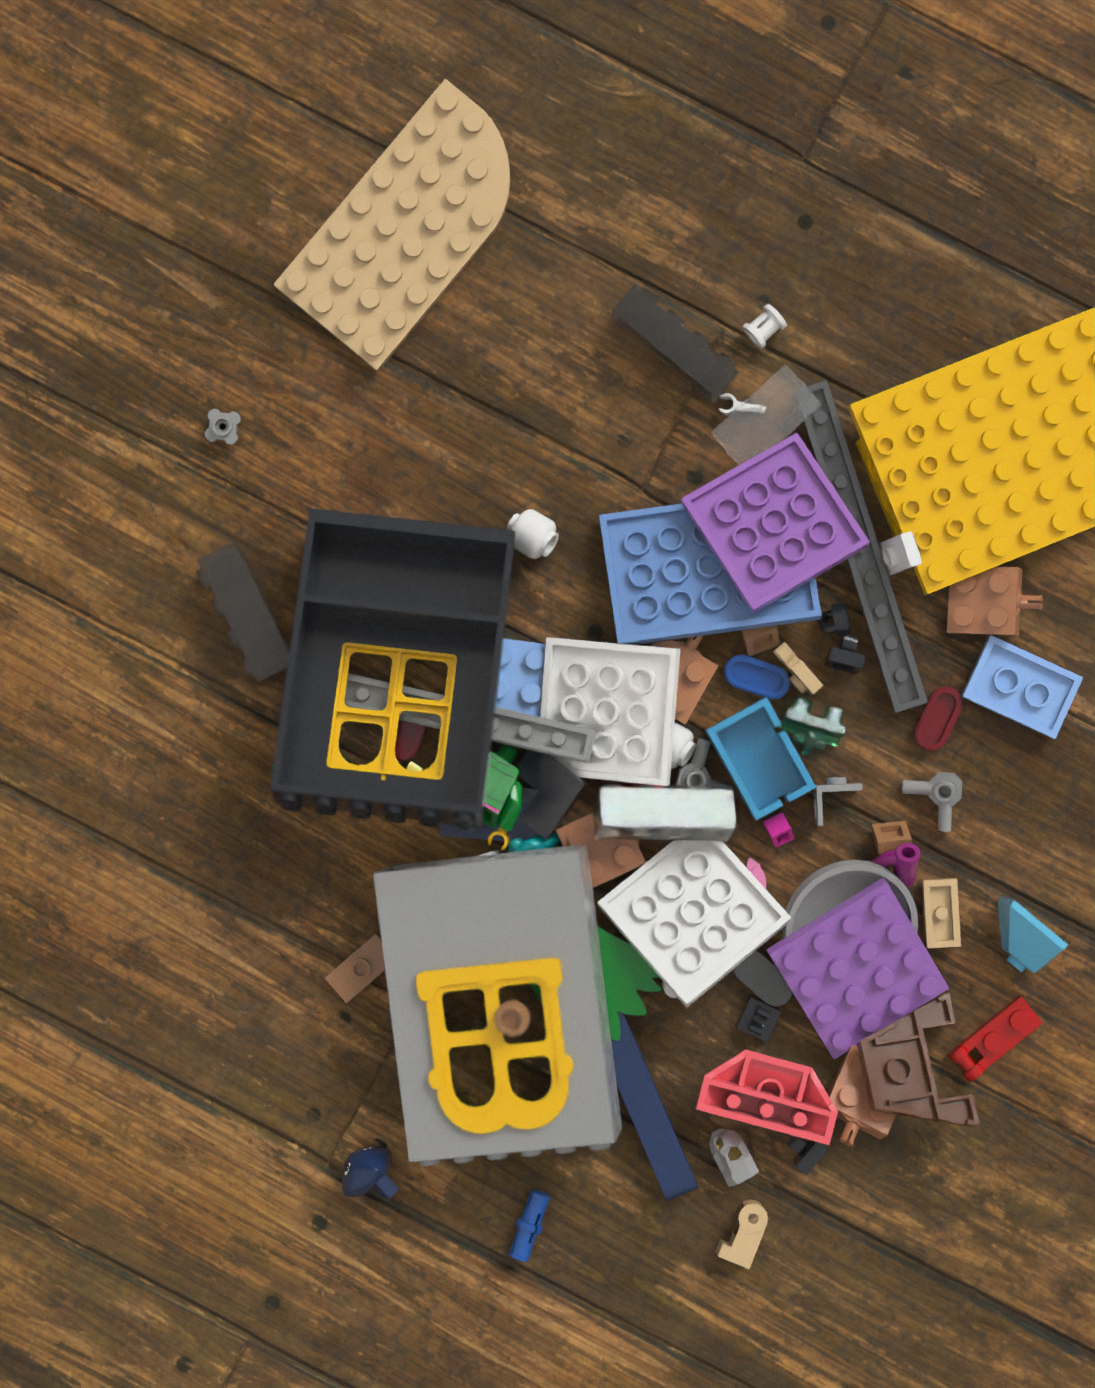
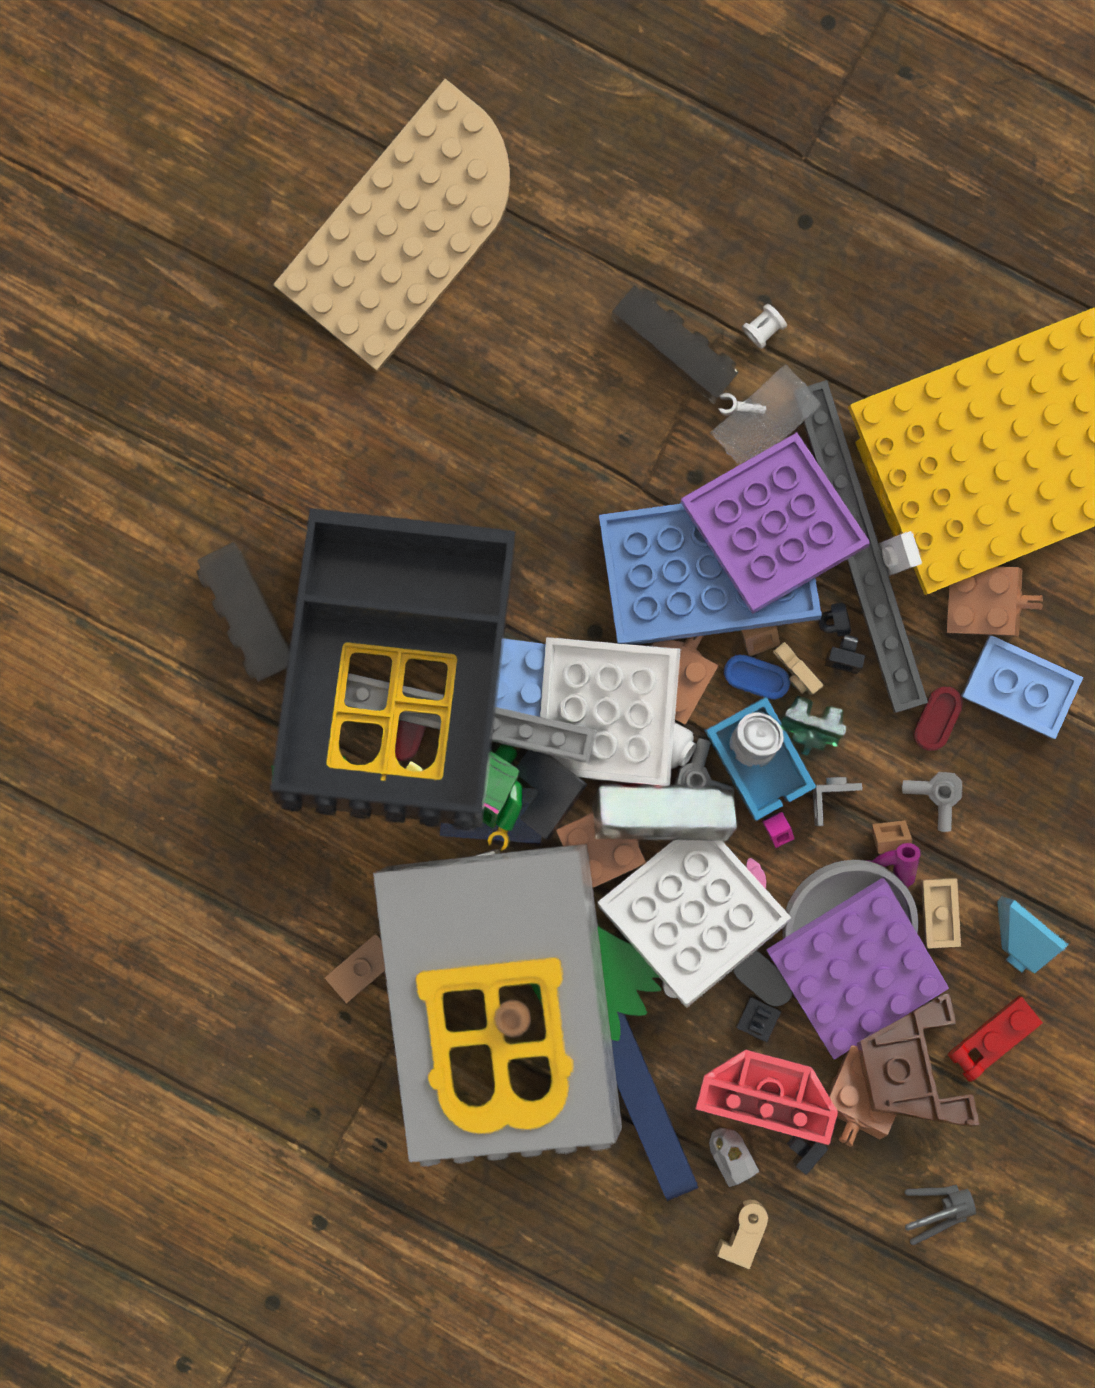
(227, 435): light grey plate -> none
(367, 1169): dark blue piece -> none
(529, 1225): blue pin -> none
(533, 533): white head -> none
(534, 843): teal arm -> none
(756, 739): none -> light grey wheel
(956, 1208): none -> dark grey plant

